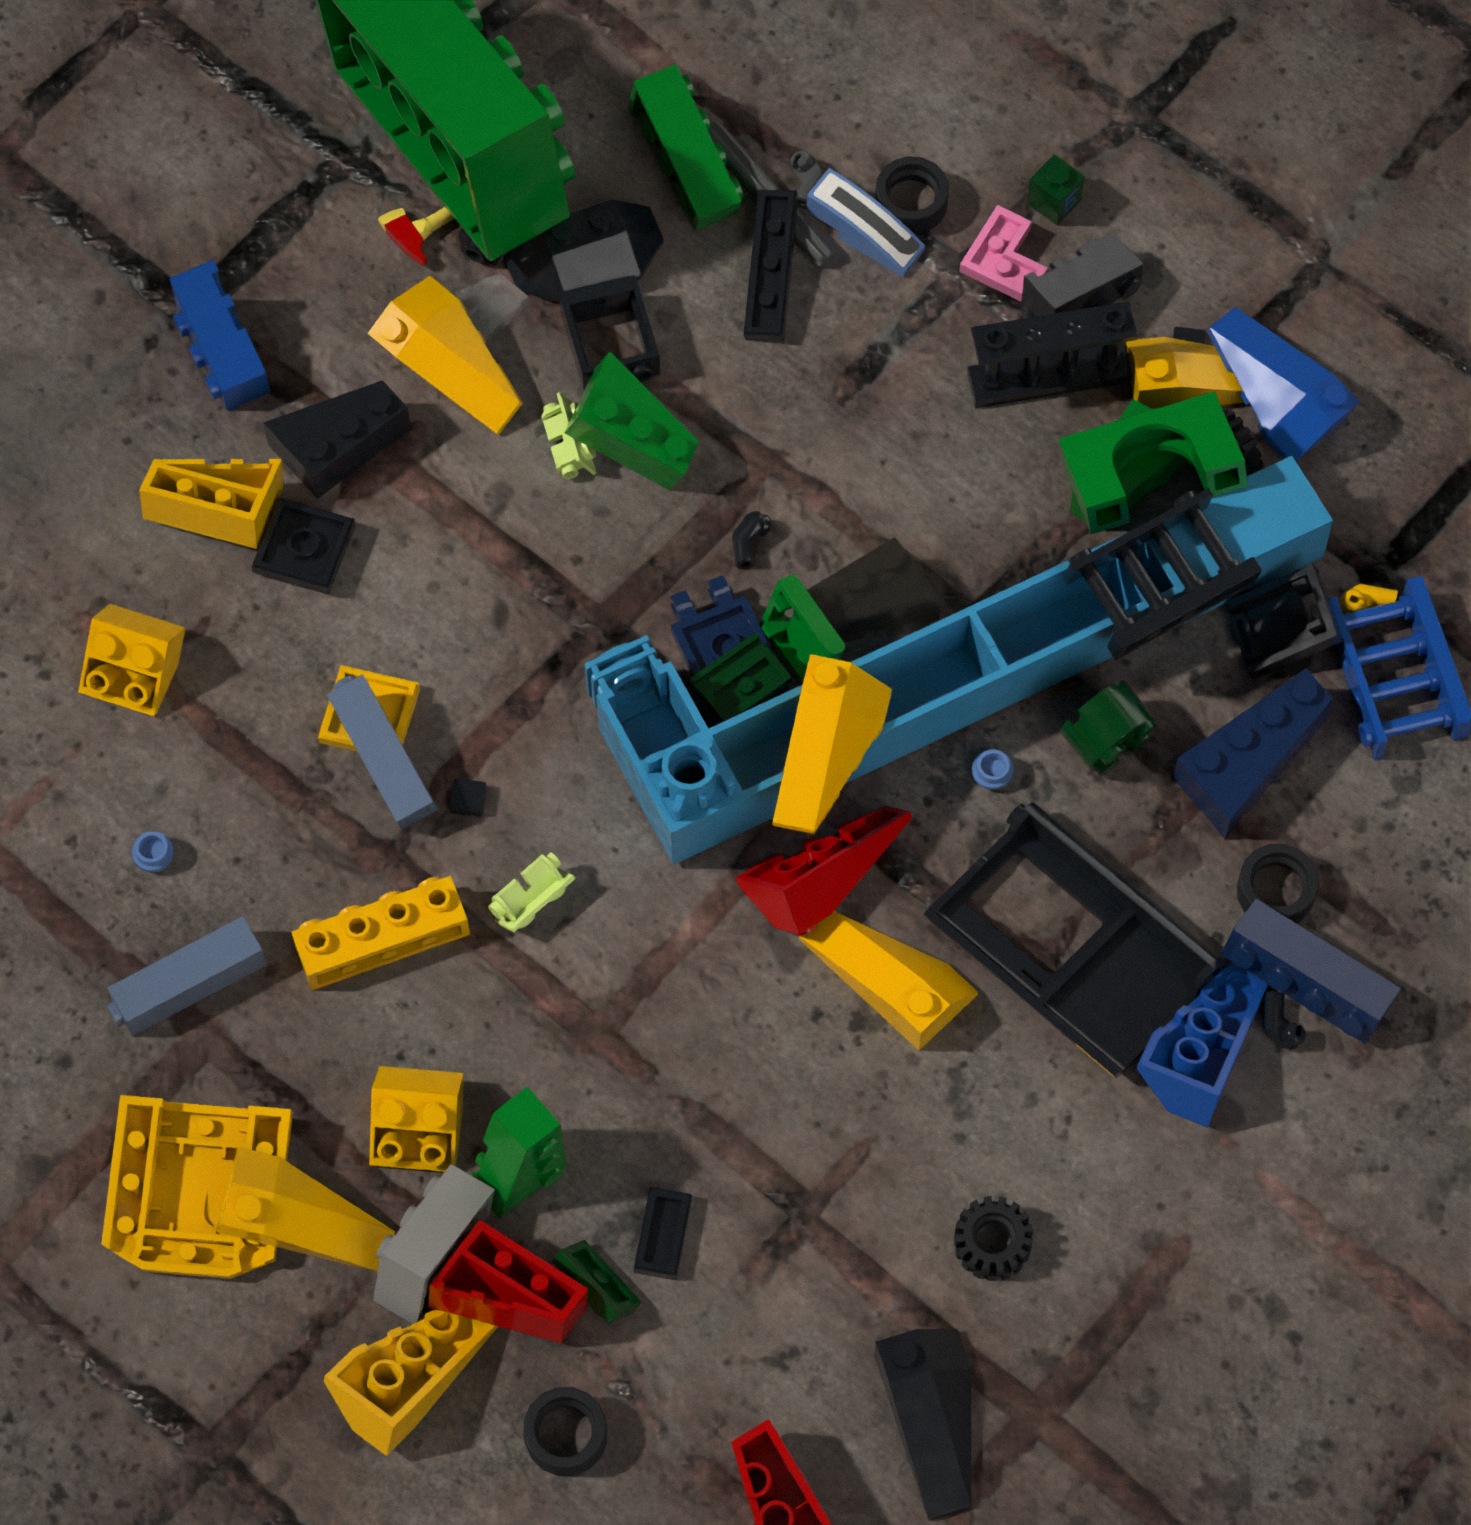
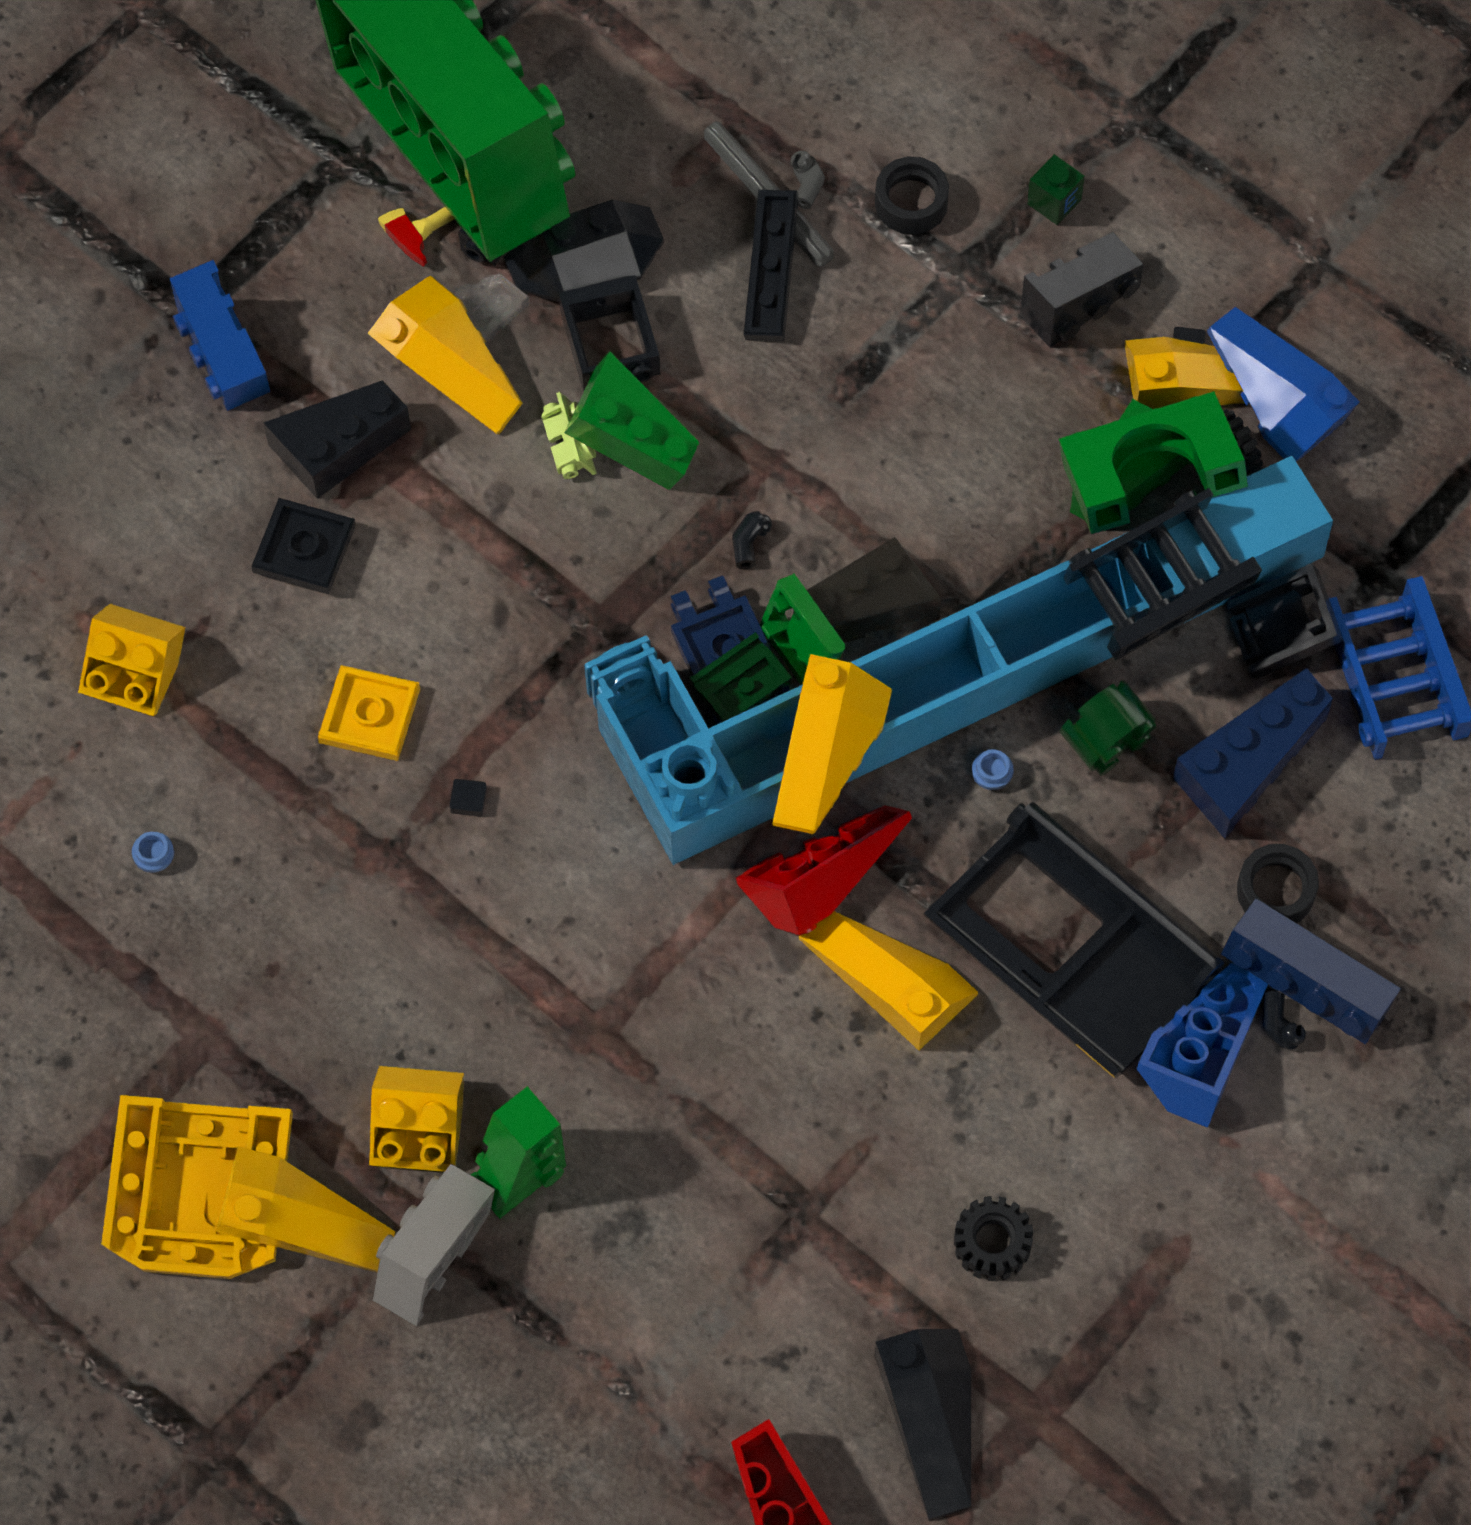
(185, 977): sand blue brick -> none
(213, 499): yellow wedge -> none
(380, 932): yellow brick -> none
(381, 750): sand blue brick -> none
(399, 1378): yellow wedge -> none
(507, 1287): red wedge -> none
(517, 906): yellowish green hinge -> none
(552, 1400): black tyre -> none
(606, 1291): dark green plate -> none
(663, 1233): black tile -> none
(685, 146): green wedge -> none
(864, 223): slope -> none
(995, 257): bright pink plate -> none
(1051, 354): black fence -> none
(1365, 597): yellow arm -> none

